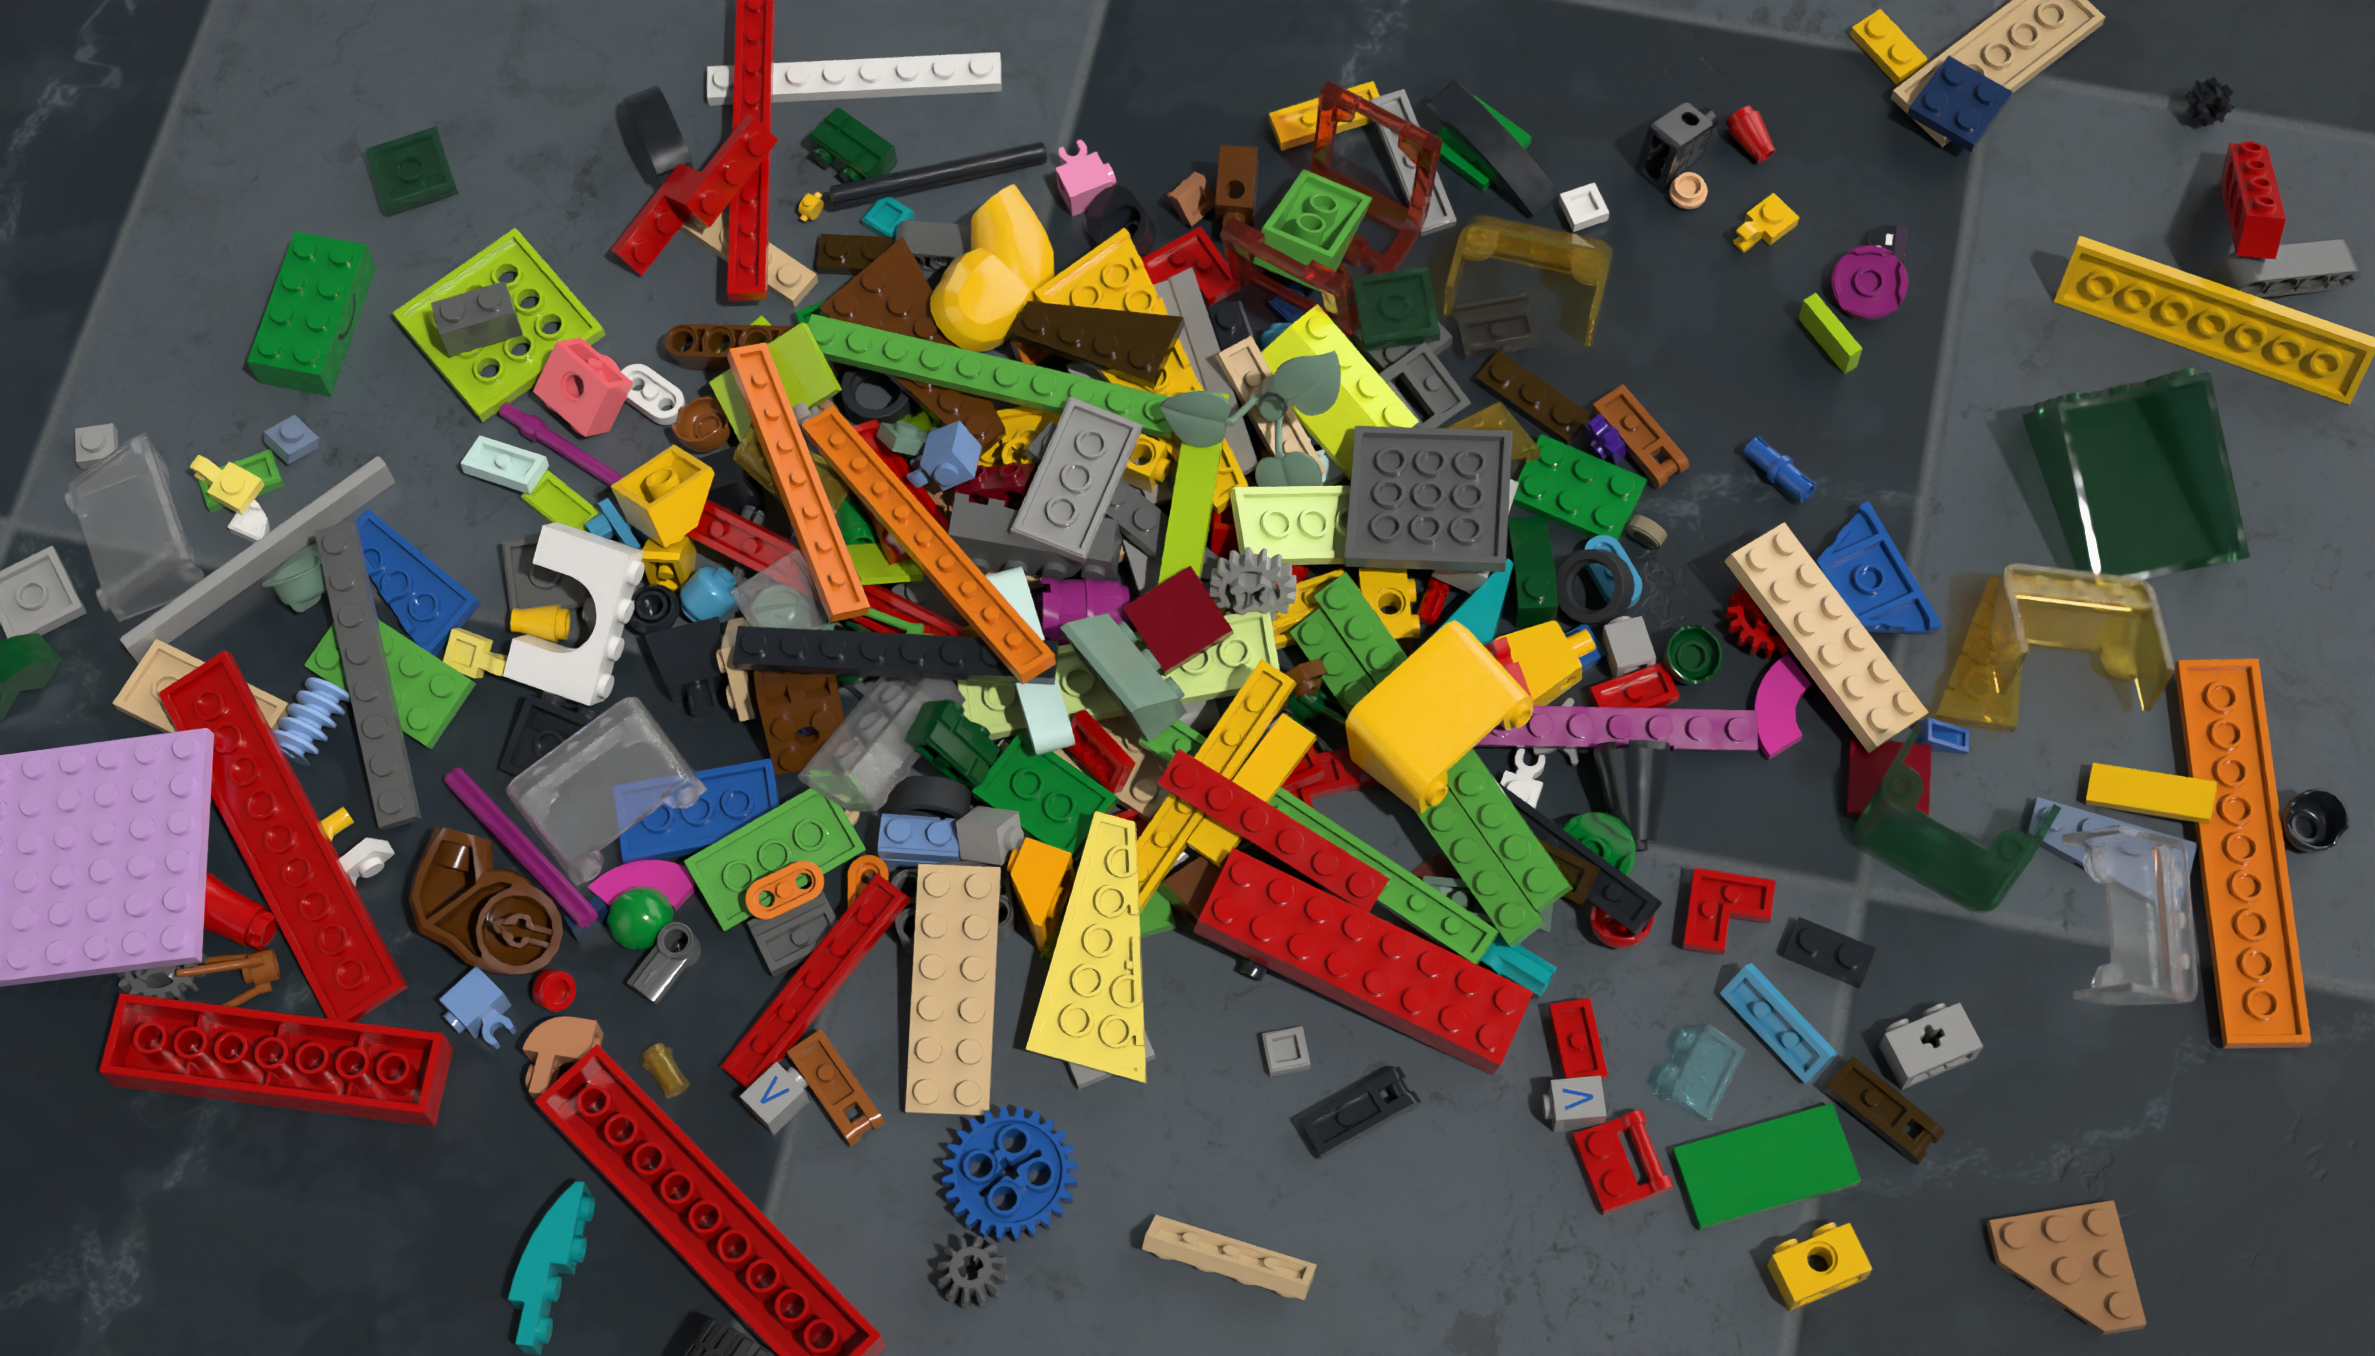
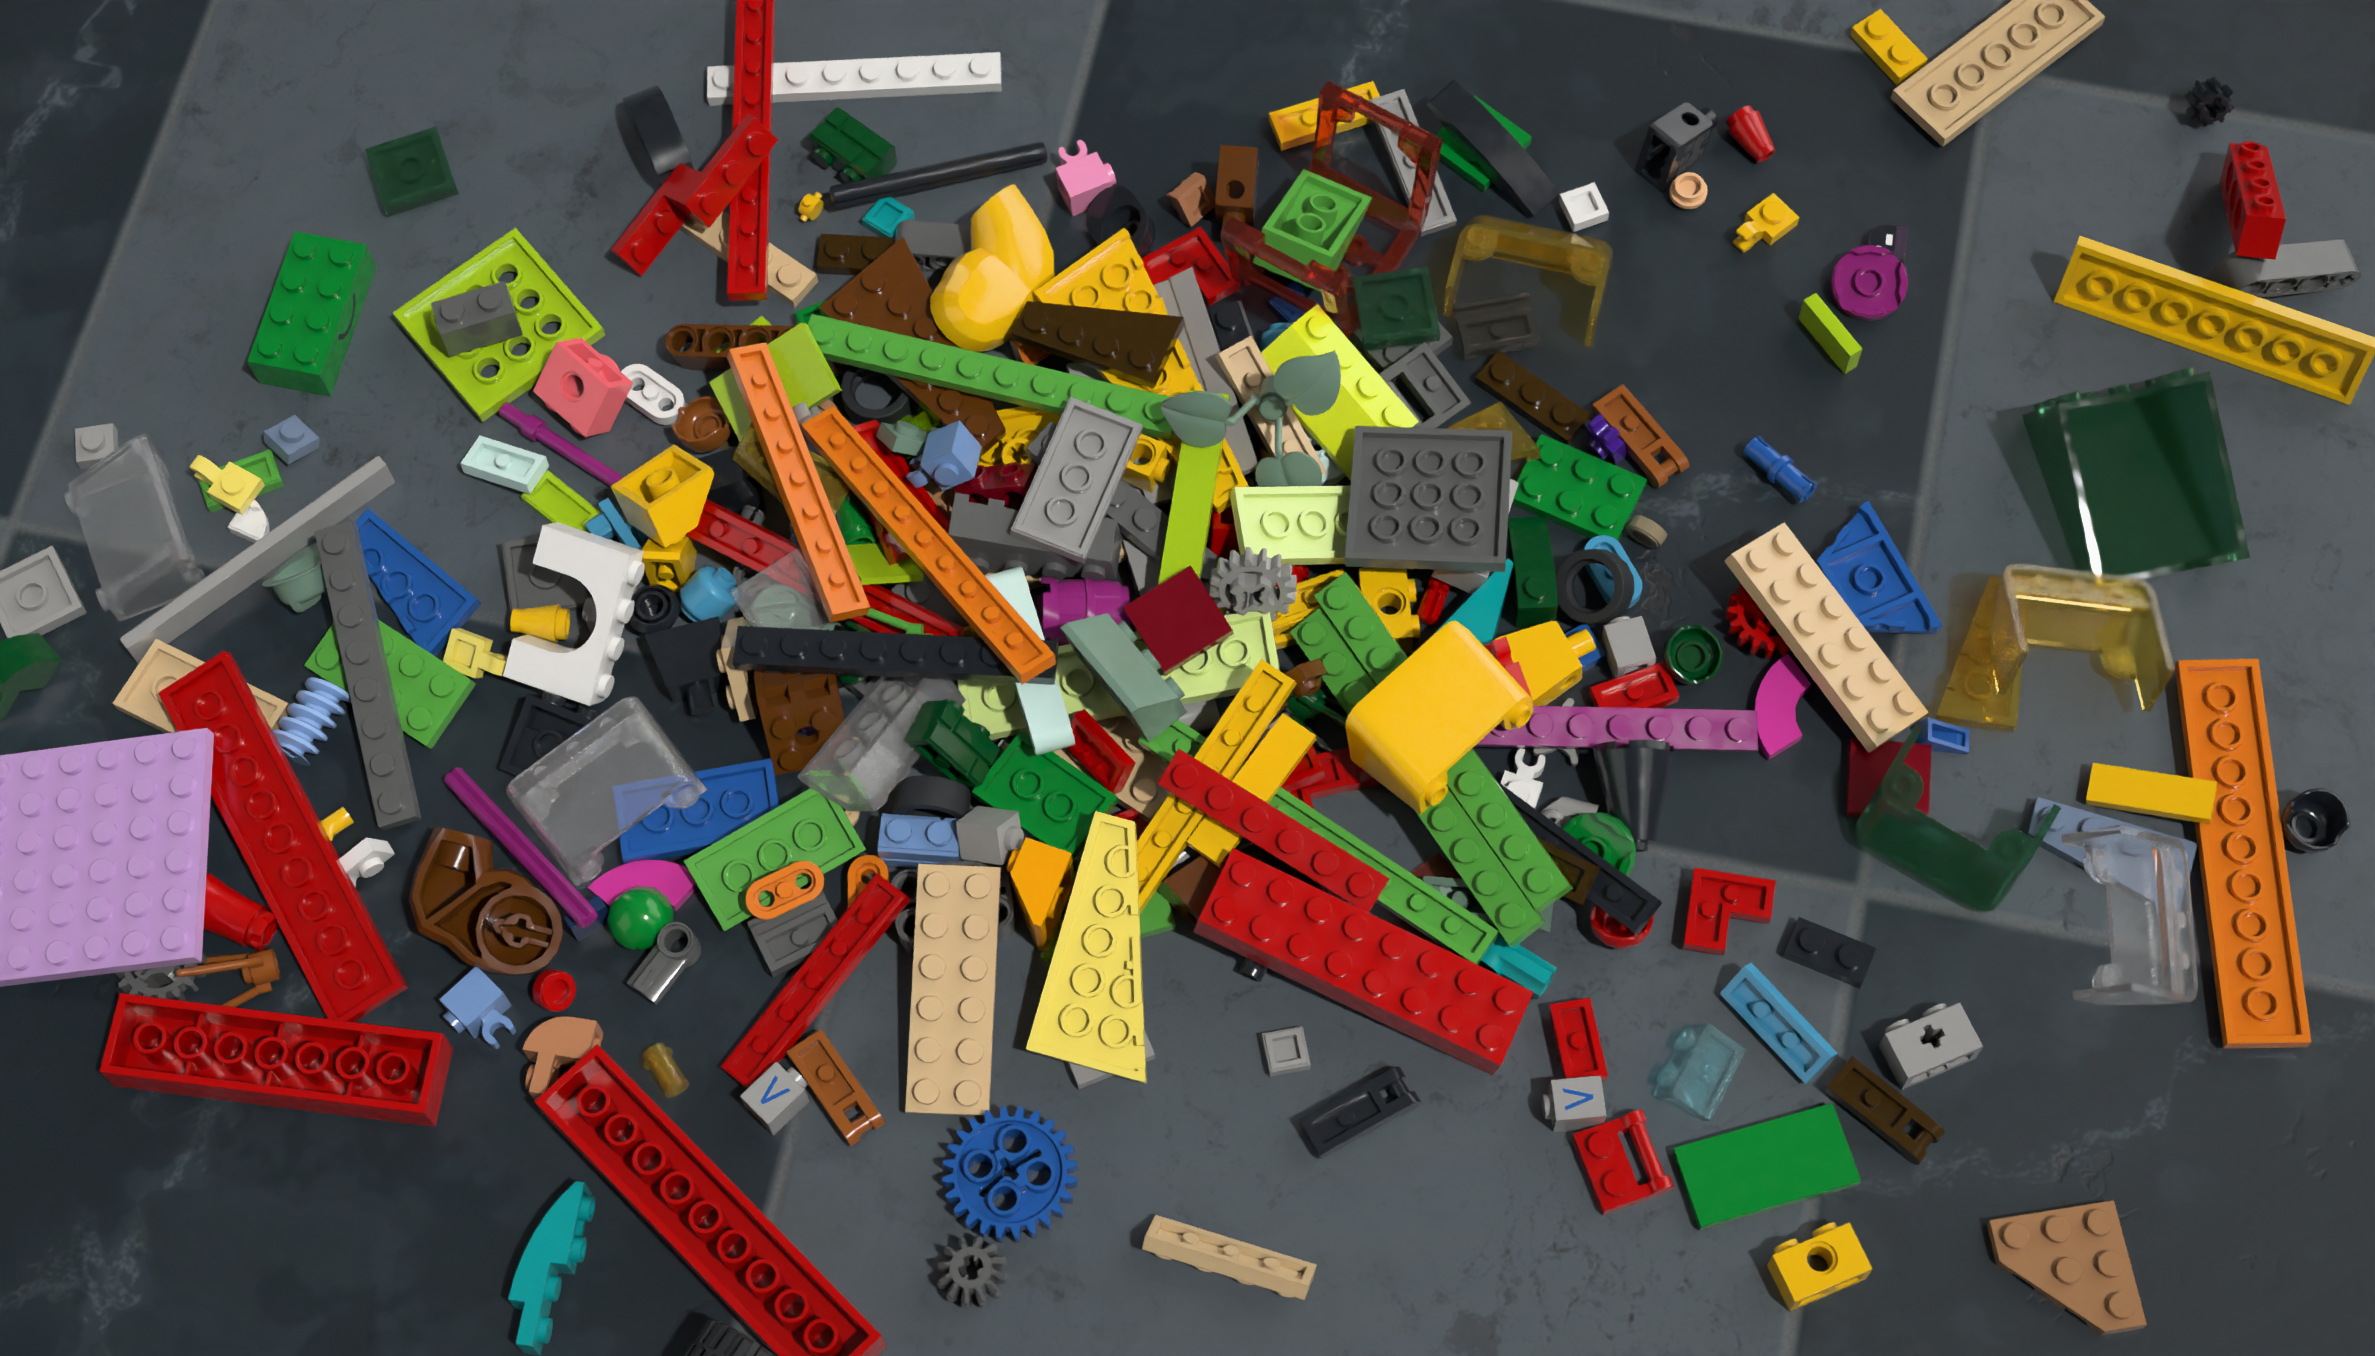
(1566, 808): none -> light grey arm
(1959, 103): dark blue plate -> none

